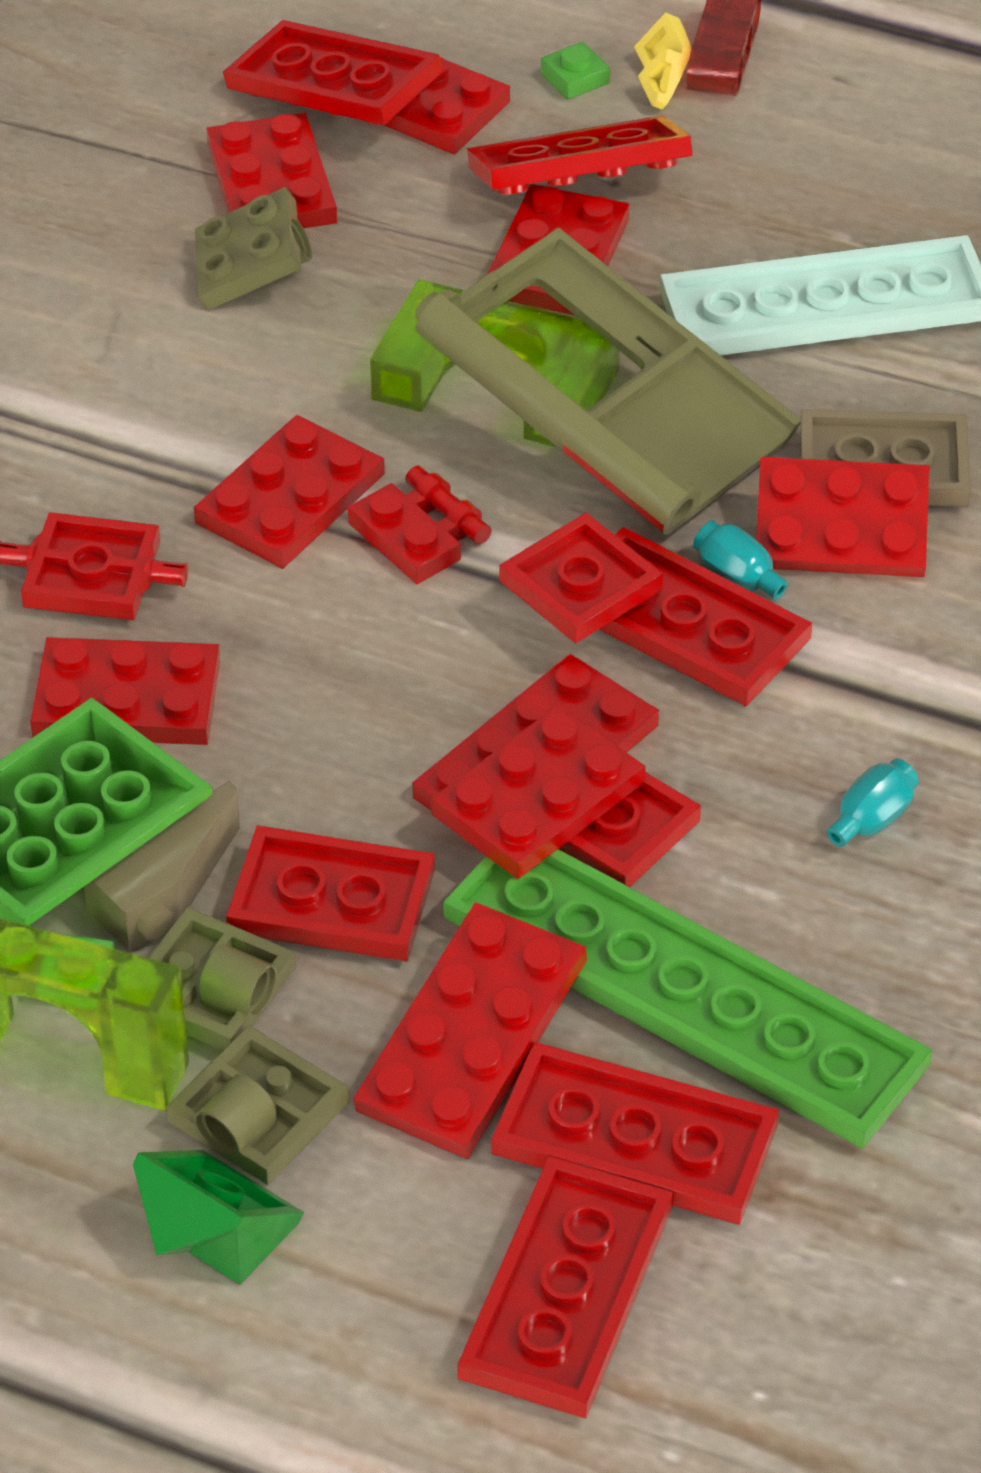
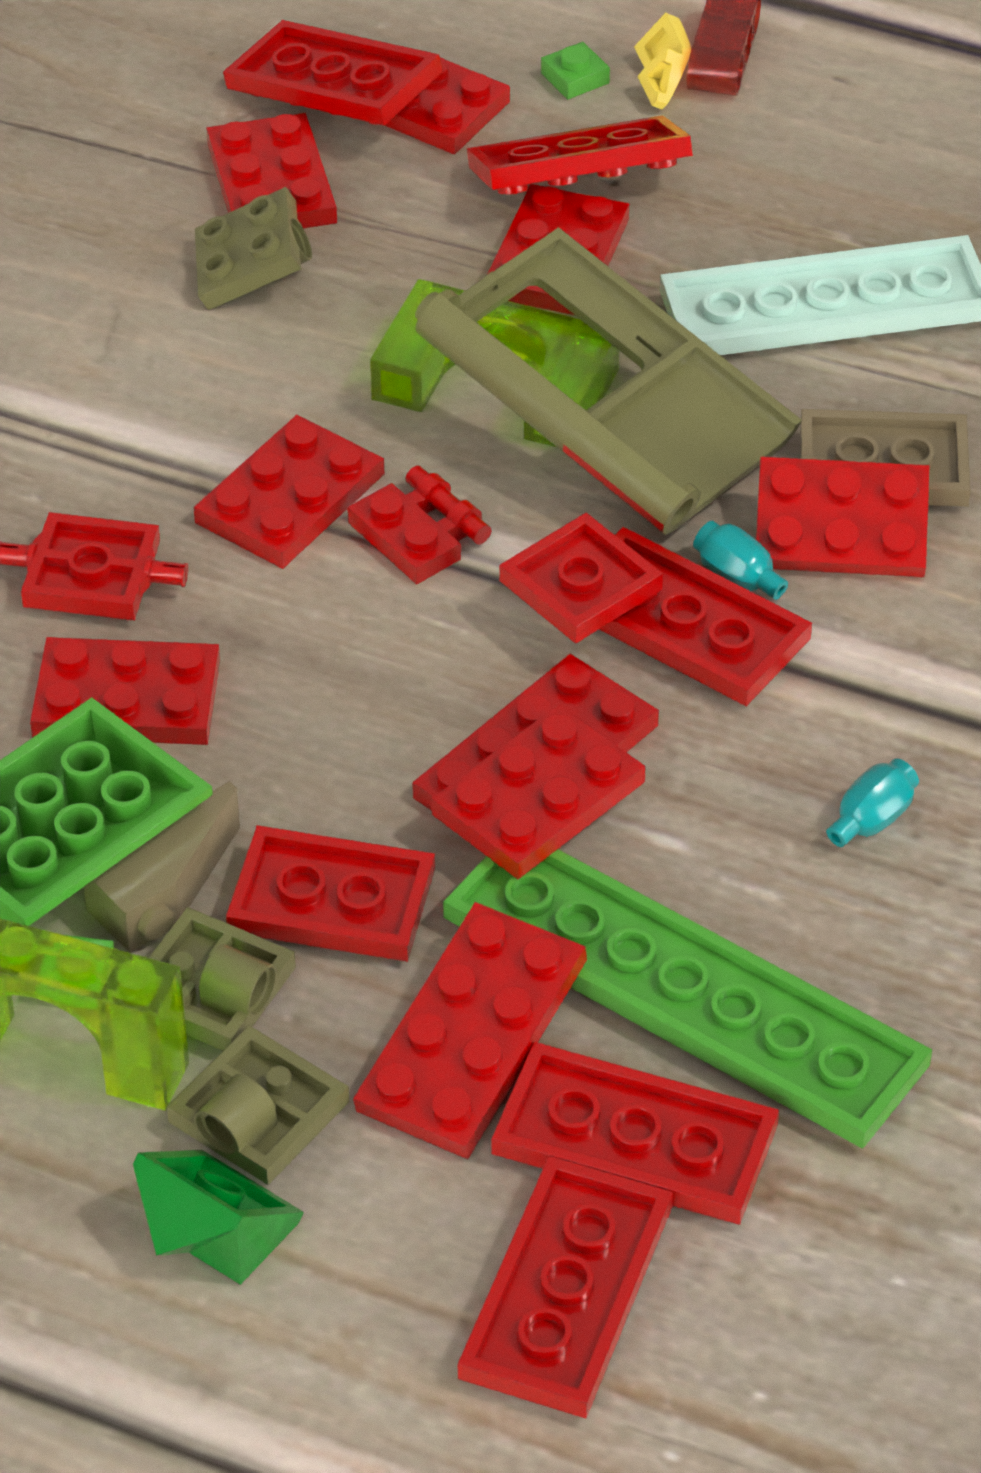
(635, 831): red plate -> none

